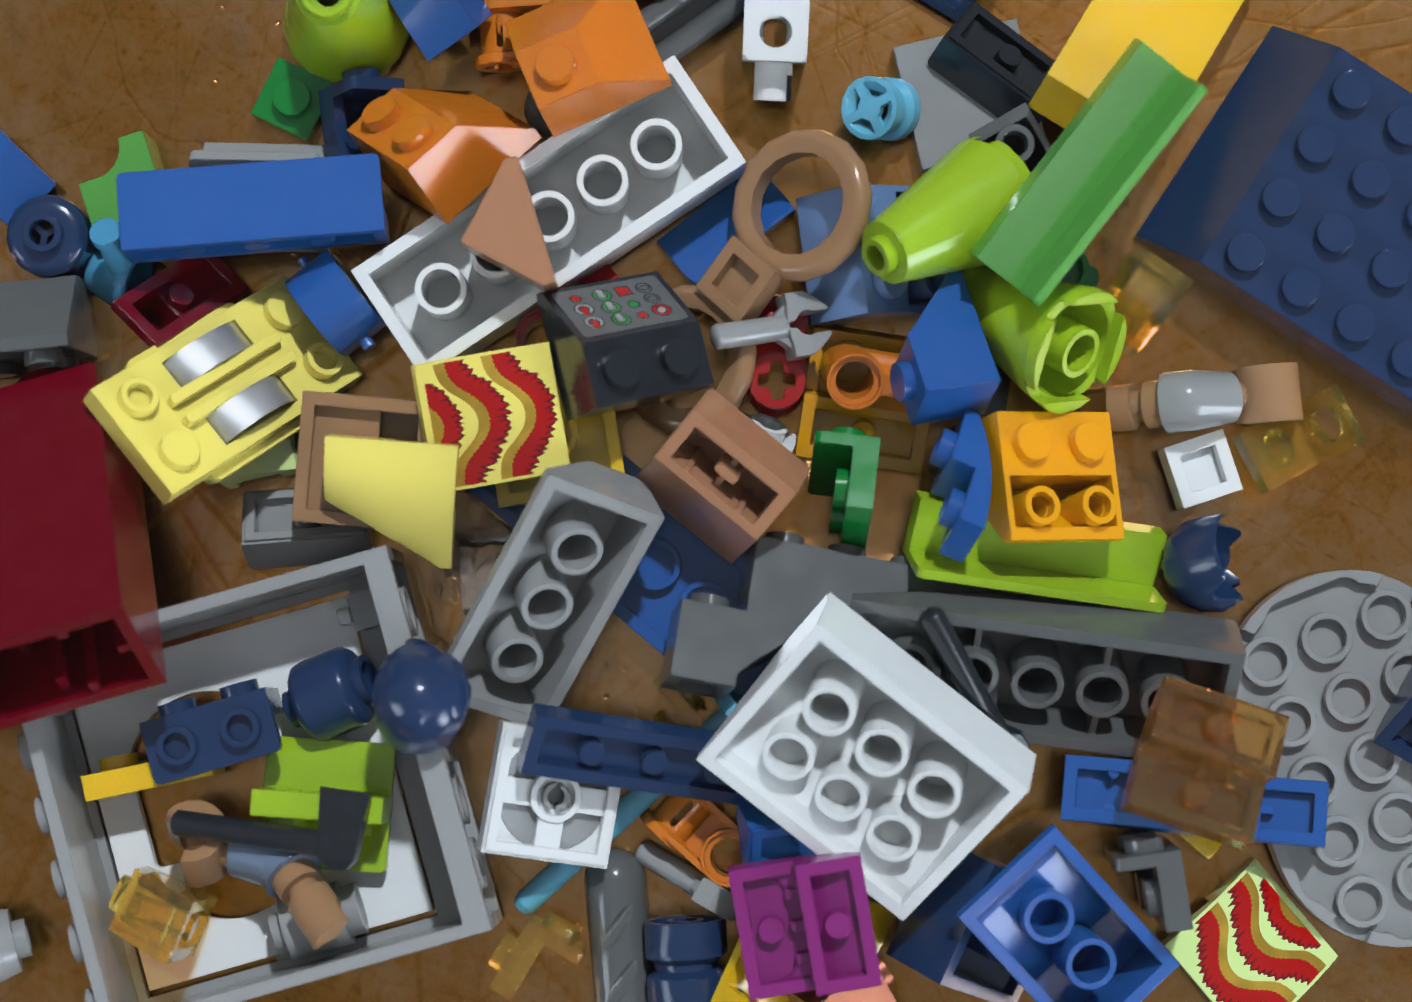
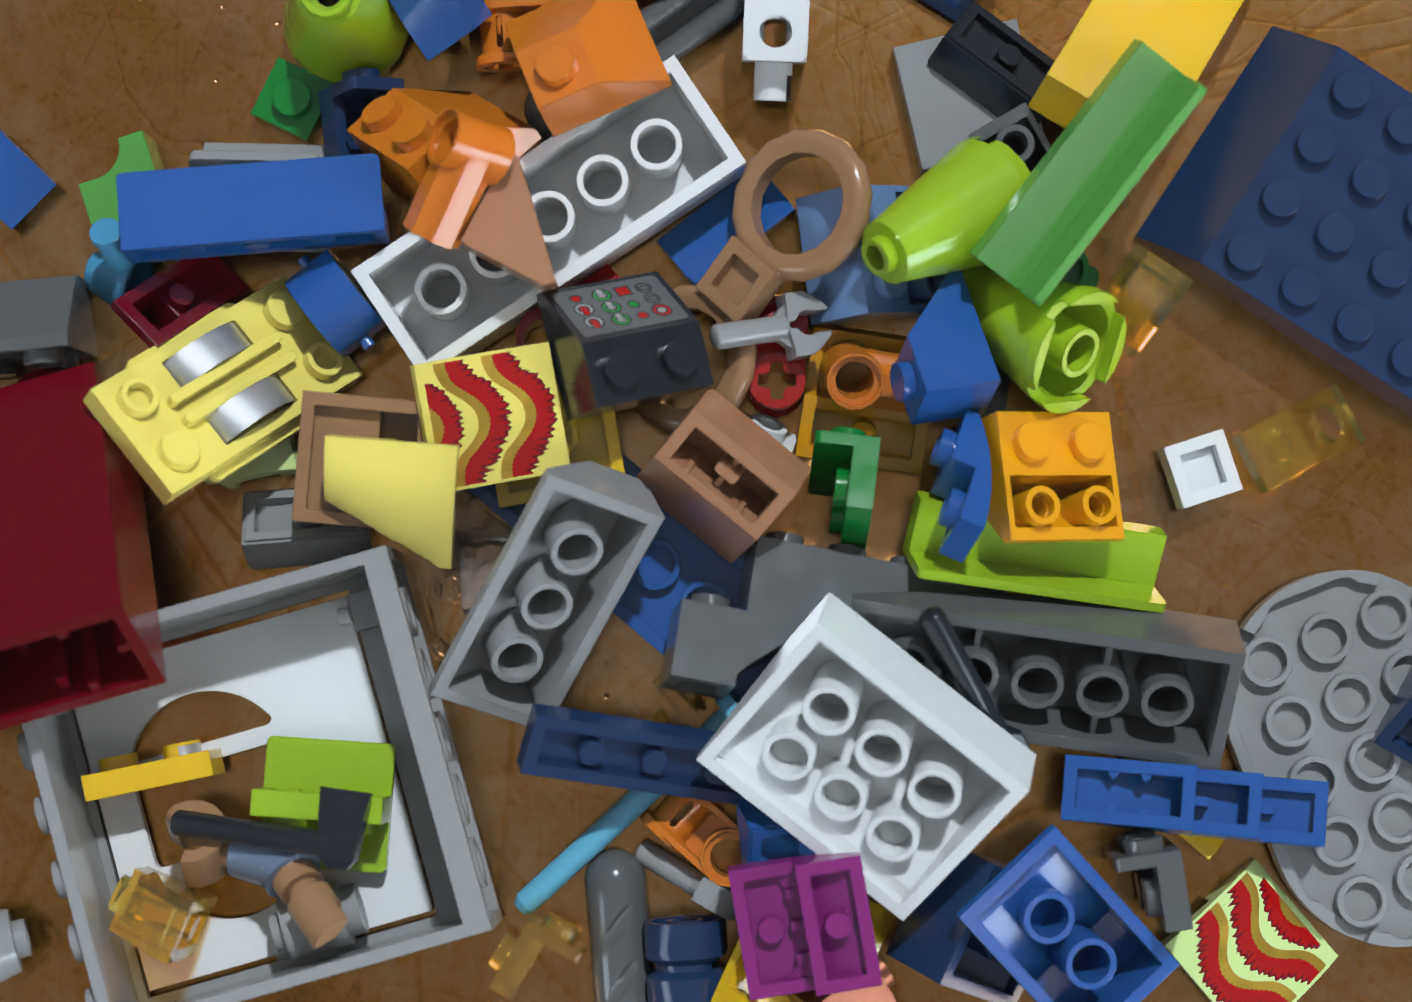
(35, 225): dark blue head -> none
(212, 735): dark blue bracket -> none
(330, 693): dark blue head -> none
(420, 698): dark blue hair -> none
(463, 159): none -> orange piece
(543, 814): white piece -> none
(865, 104): medium azure wheel -> none
(1198, 562): dark blue hair -> none
(1203, 399): piece -> none
(1204, 762): clear orange slope -> none

